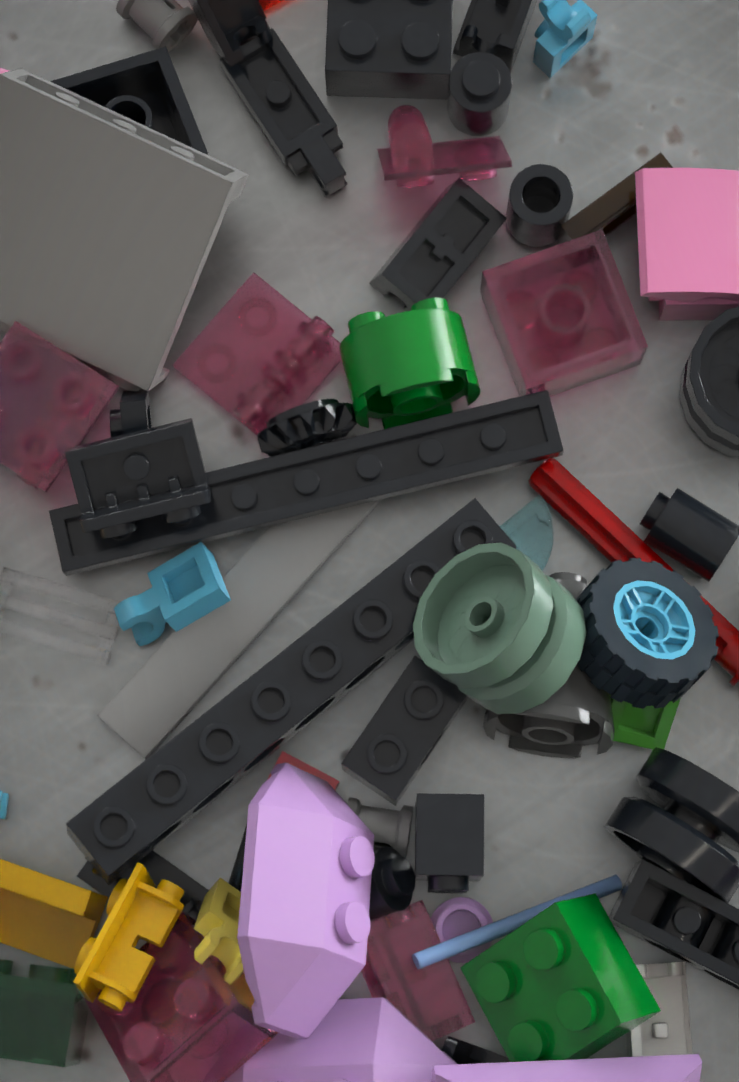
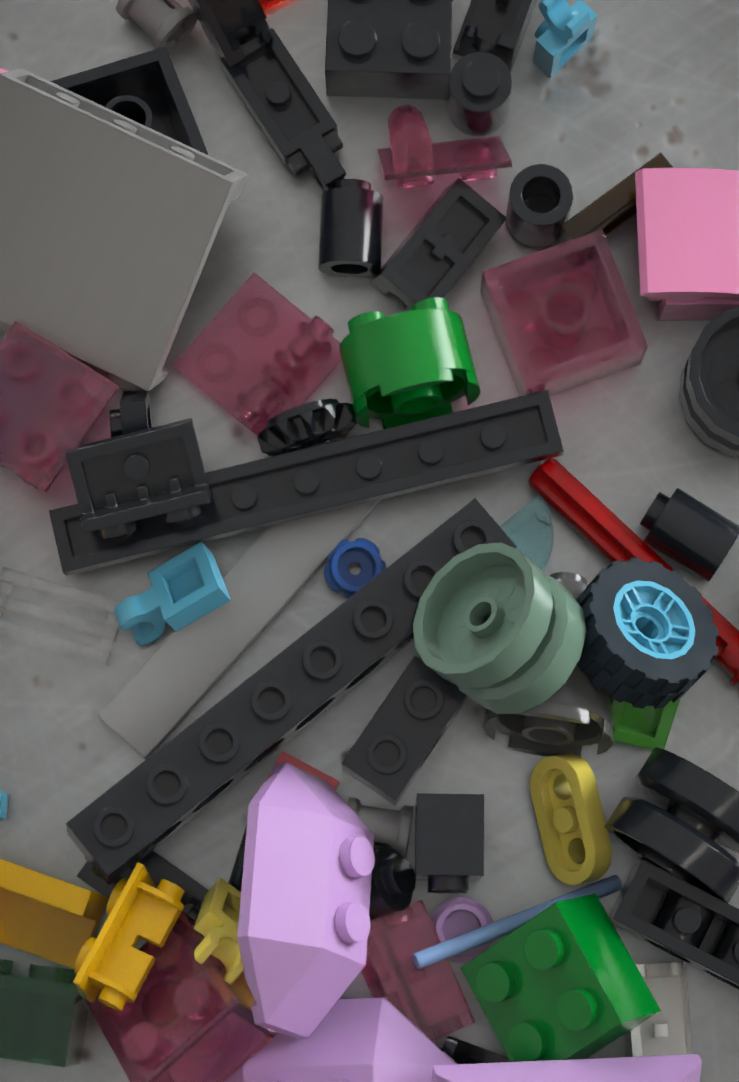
(345, 553): none -> blue plate
(351, 229): none -> black brick
(570, 819): none -> light yellow plate

